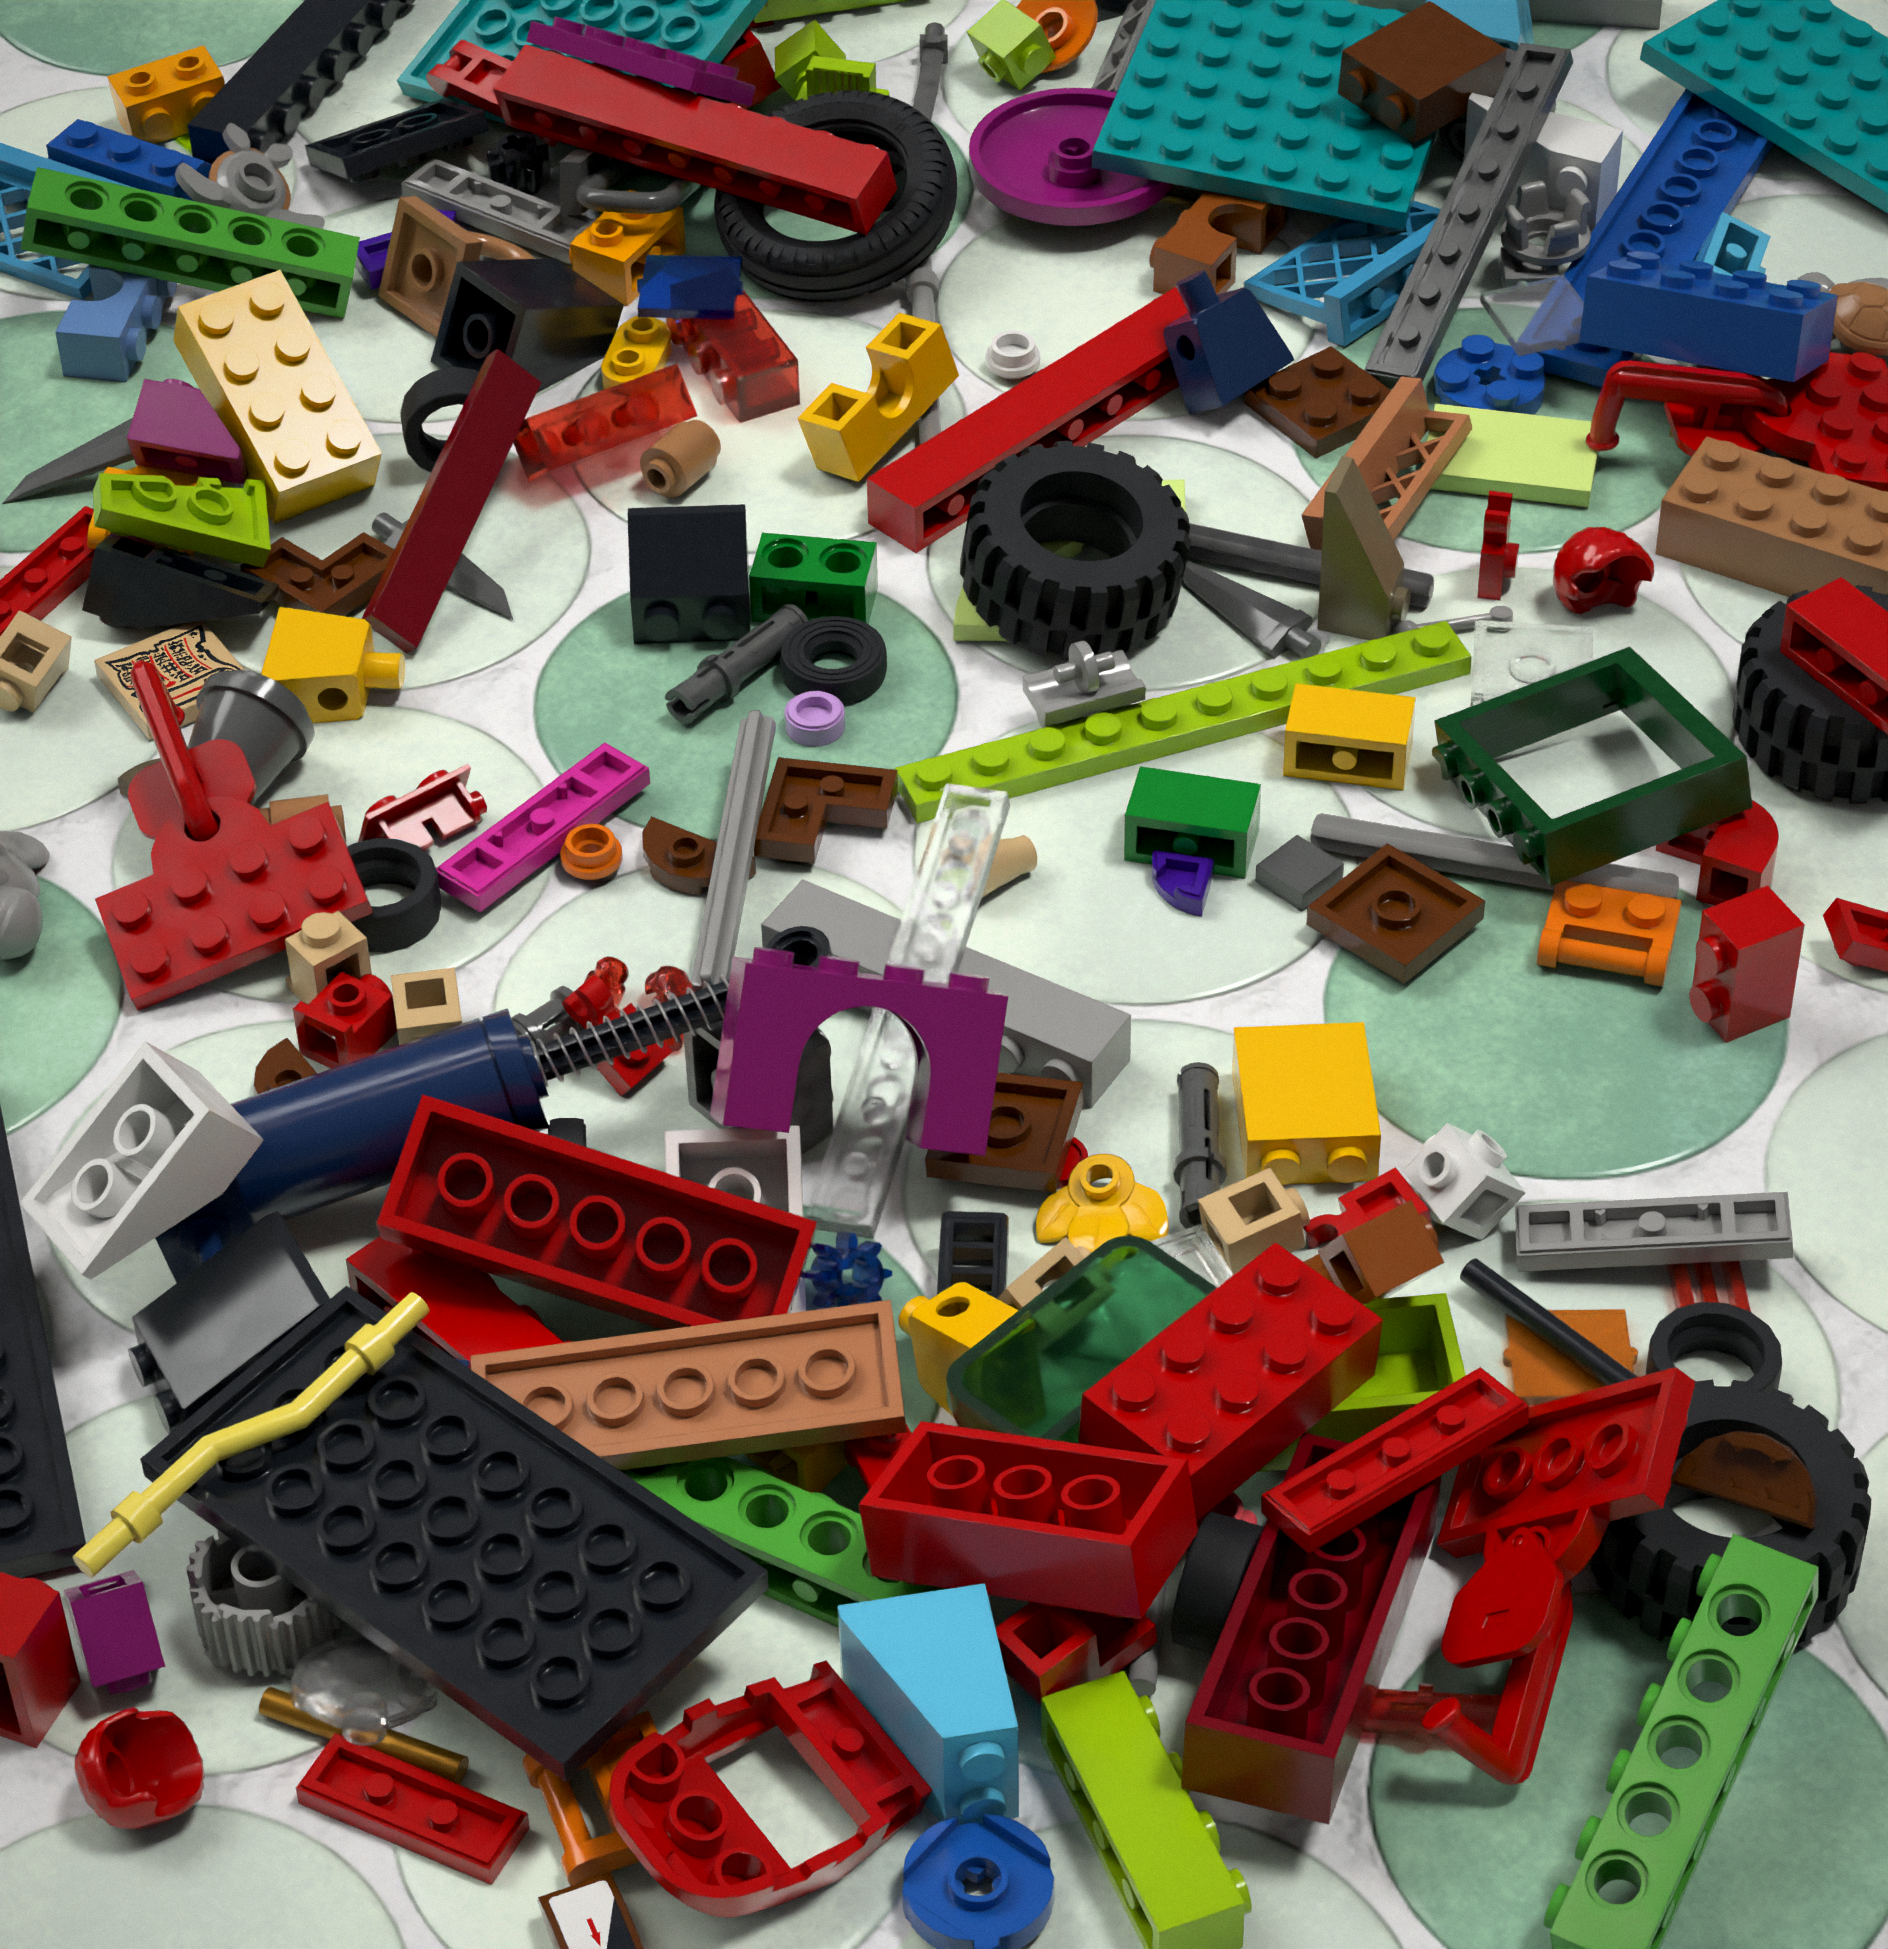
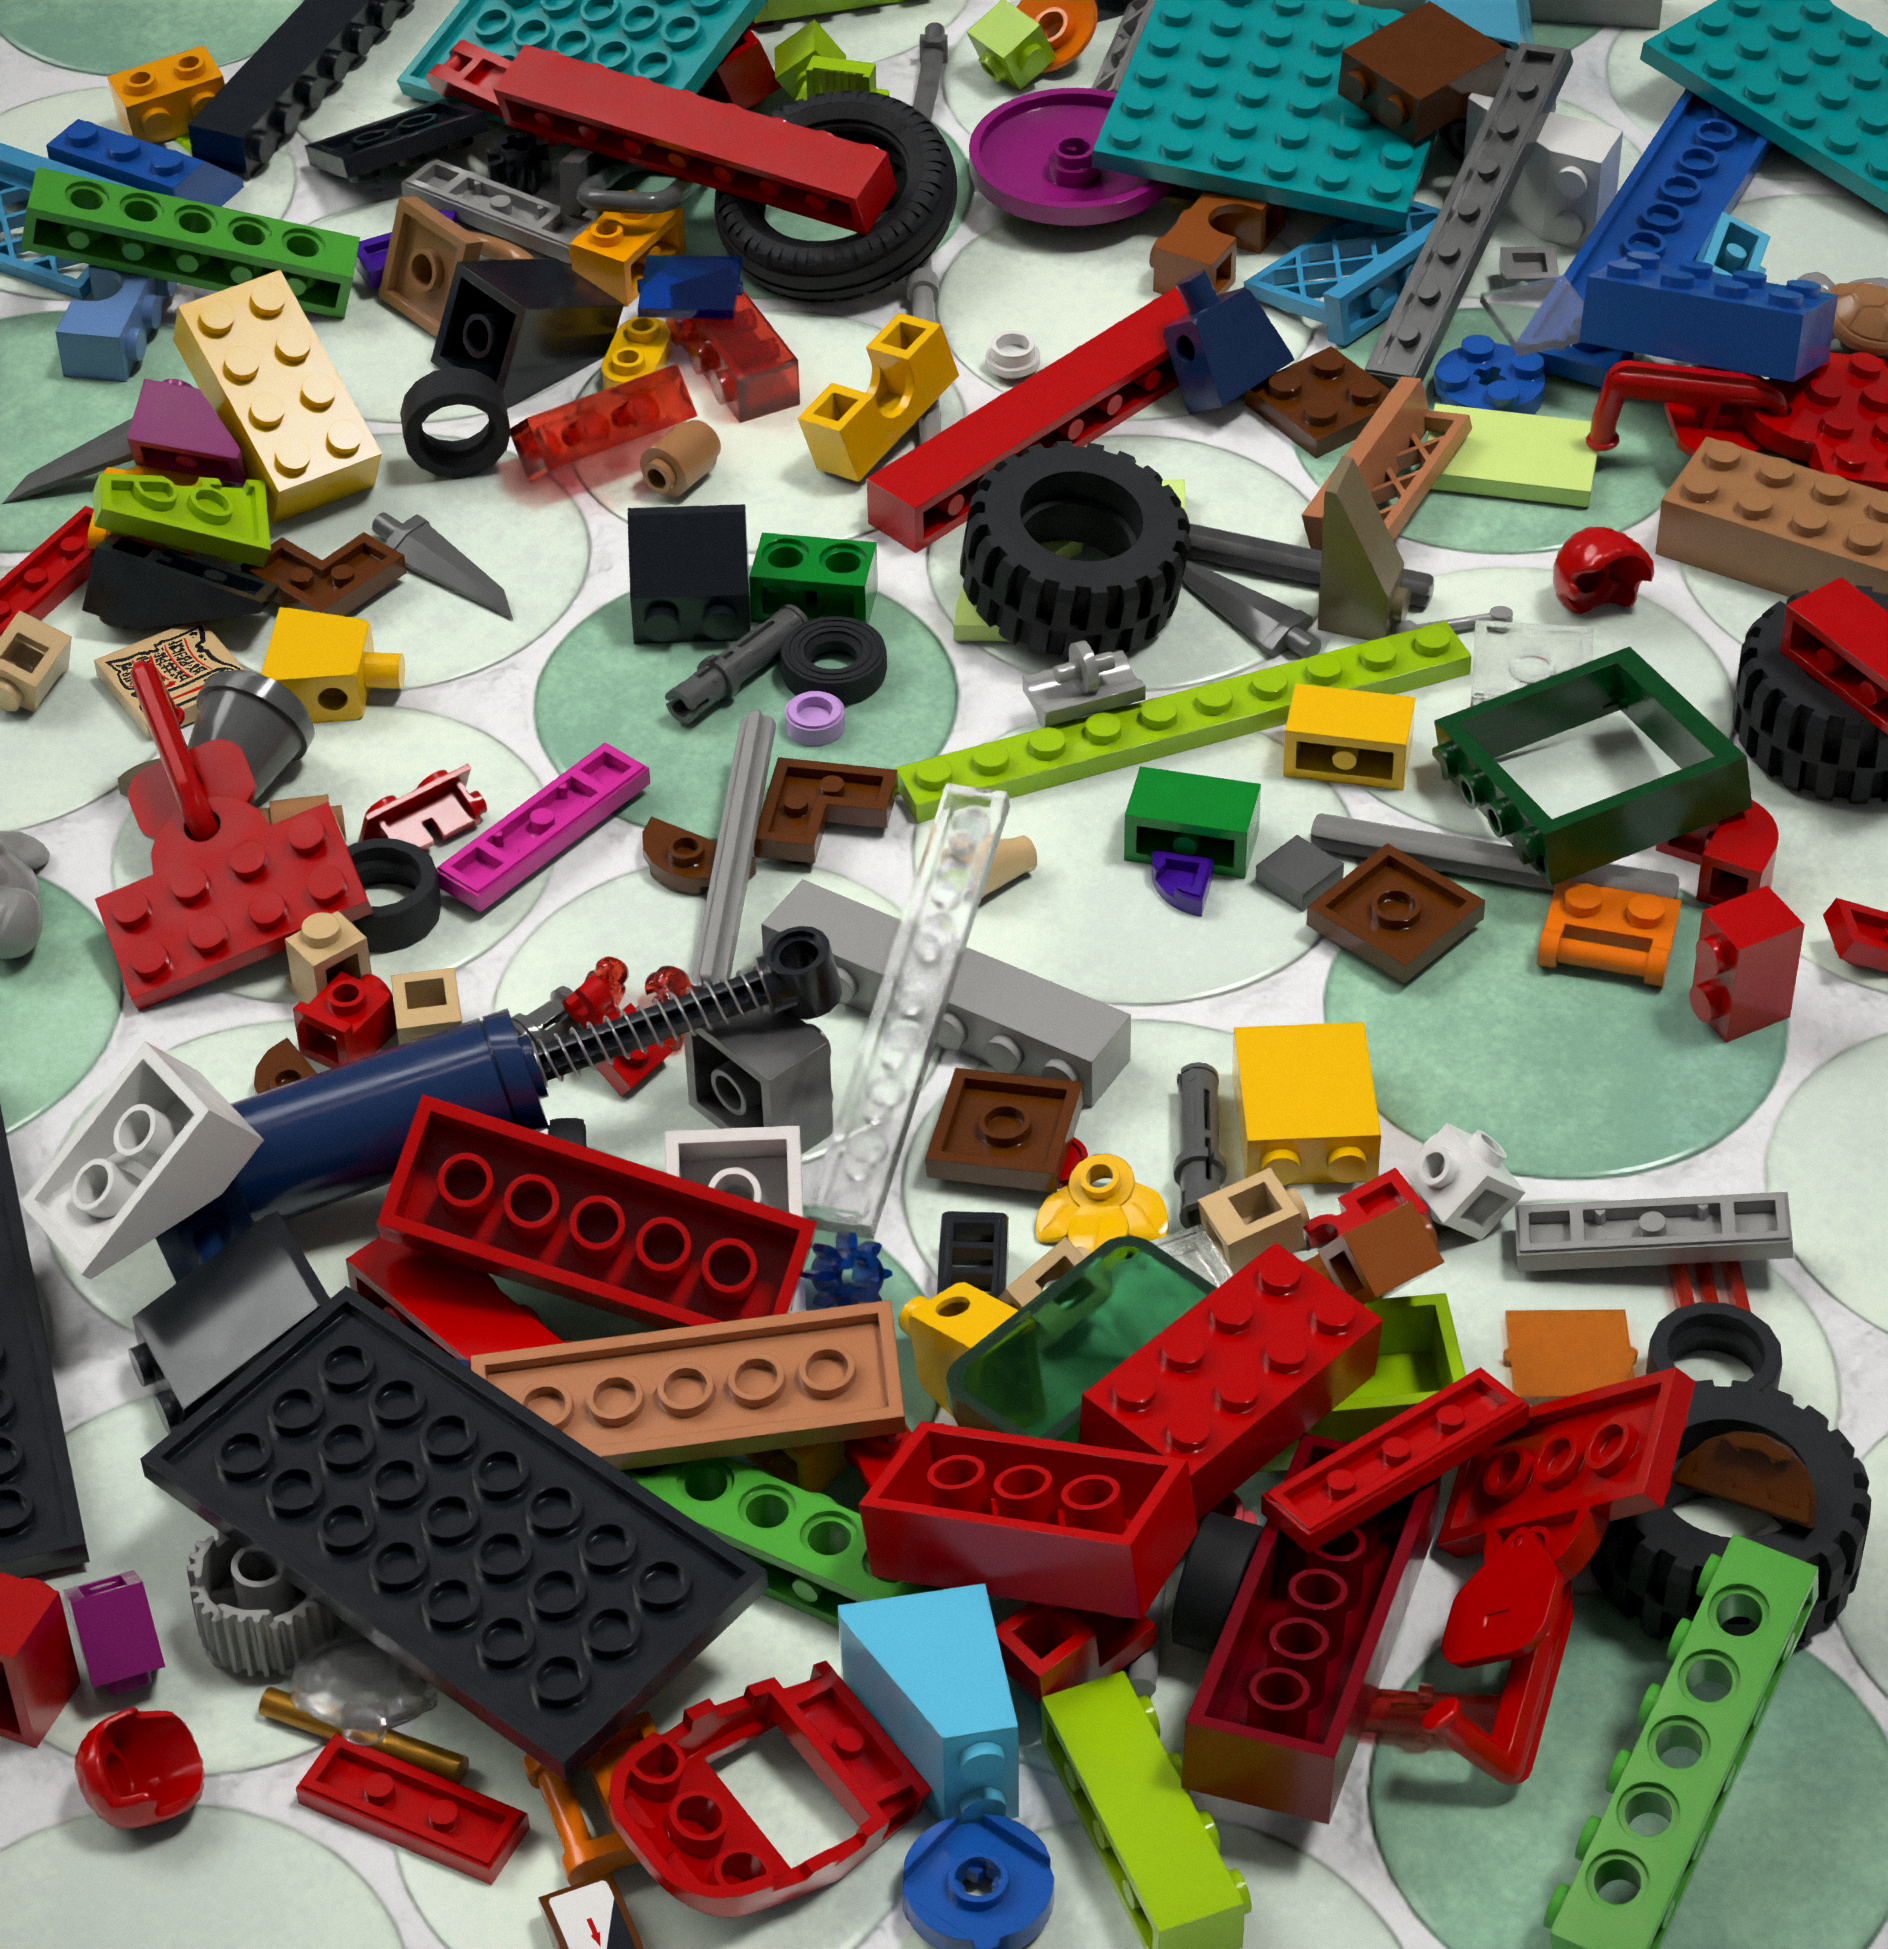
(141, 1513): light yellow bar -> none
(246, 180): light grey animal -> none
(451, 502): dark red tile -> none
(591, 852): orange plate -> none
(642, 59): magenta plate -> none
(780, 1004): magenta arch -> none
(1498, 555): red plate -> none
(1532, 217): light grey piece -> none
(1544, 1324): black bar -> none

